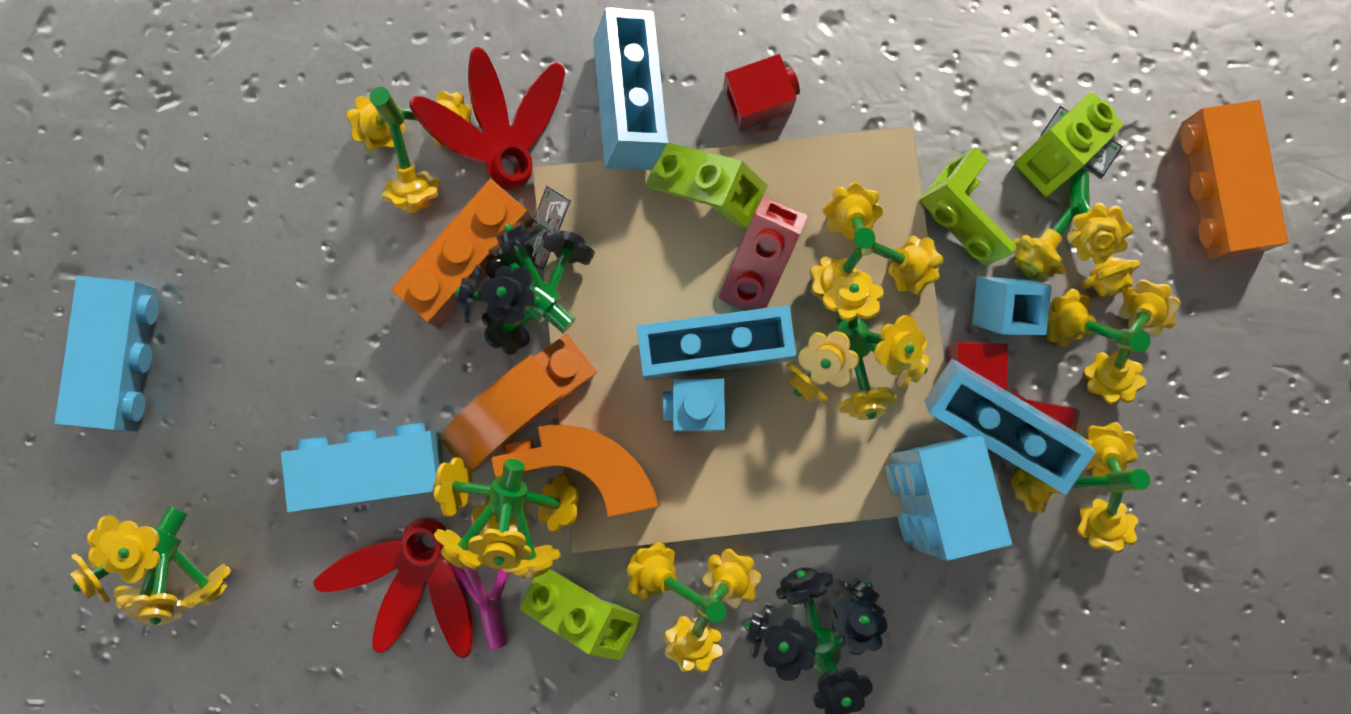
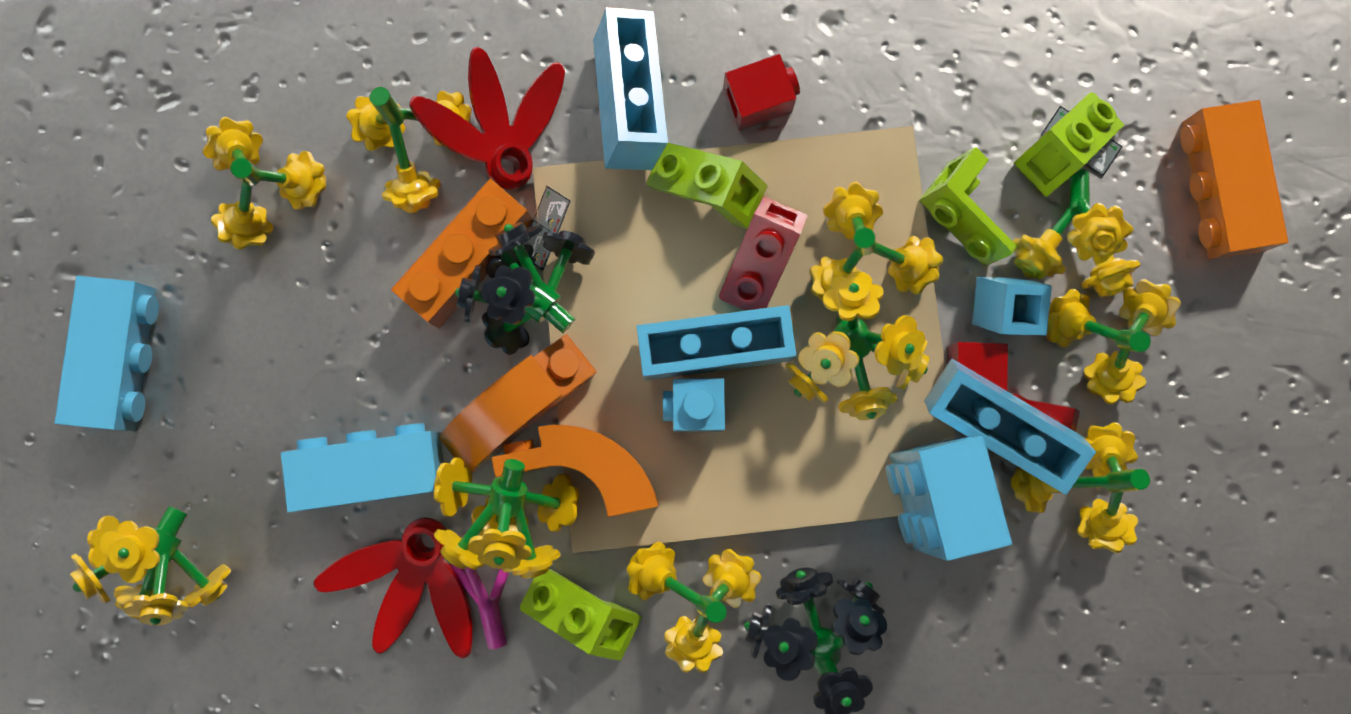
(236, 148): none -> yellow plant

